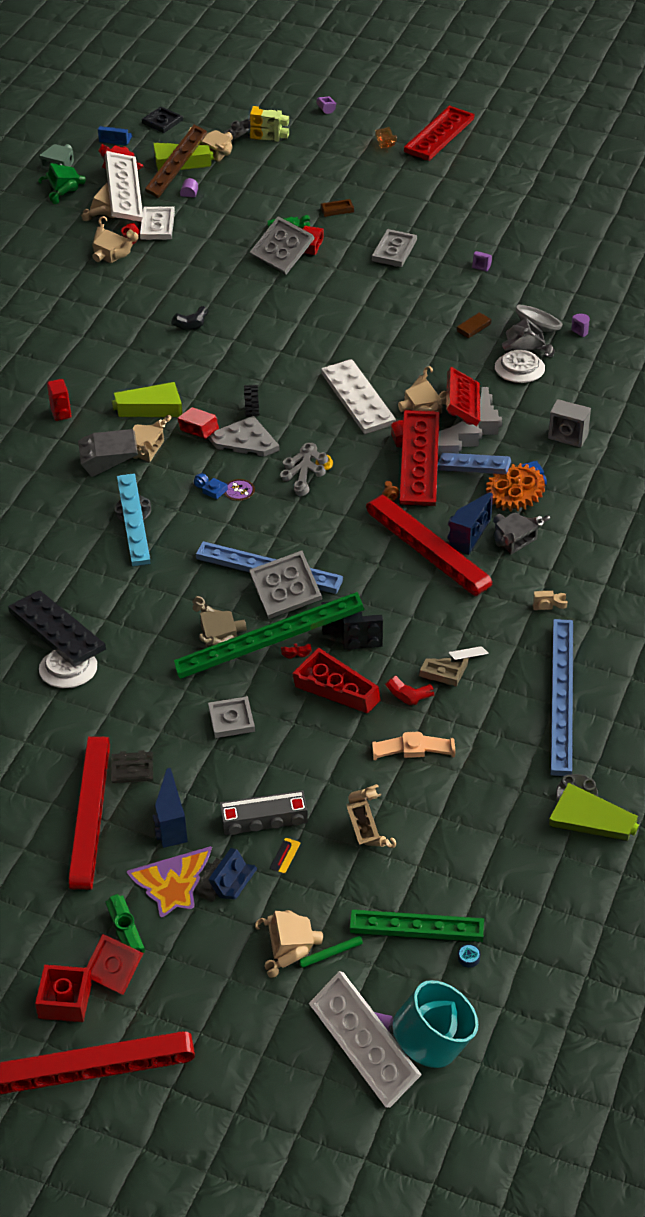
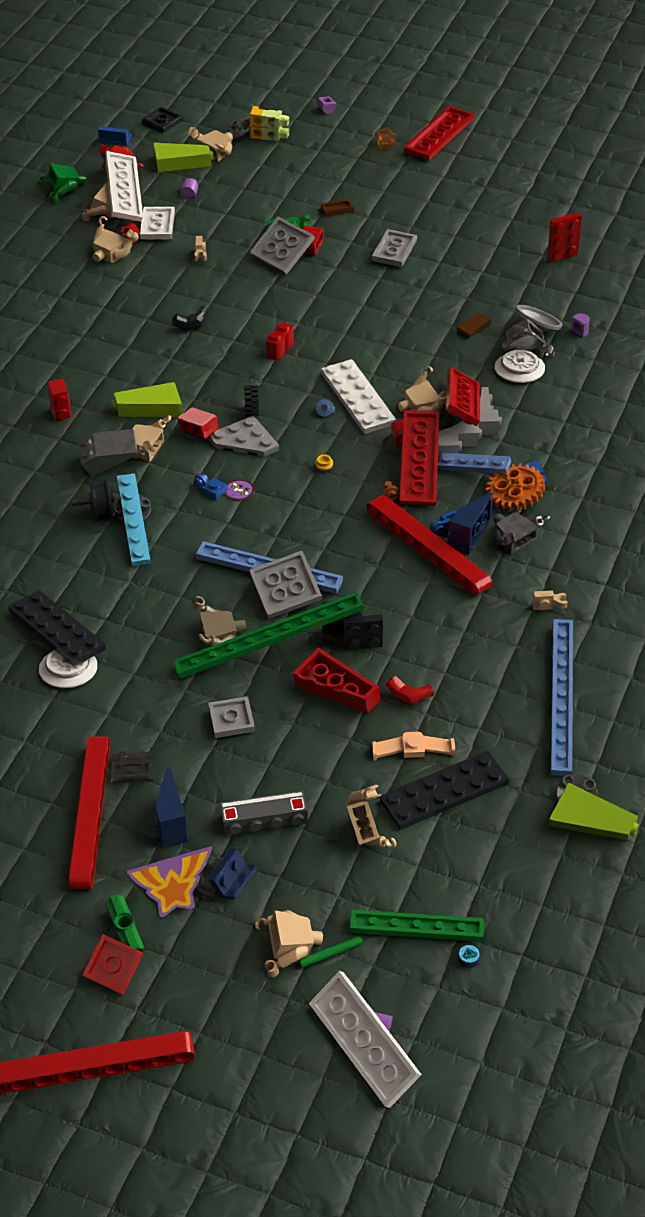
(57, 155): sand green torso -> none
(63, 993): red brick -> none
(99, 498): none -> black wheel
(176, 161): reddish brown plate -> none
(200, 249): none -> tan plate
(280, 340): none -> red brick
(285, 855): sticker -> none
(301, 651): red piece -> none
(307, 452): light grey plant -> none
(325, 408): none -> medium blue plate
(435, 1024): teal piece -> none
(438, 527): none -> blue plate
(443, 670): dark tan wing -> none
(443, 790): none -> black plate
(468, 652): white sticker -> none
(481, 261): medium lavender brick -> none
(564, 237): none -> red plate
(569, 423): light grey brick -> none

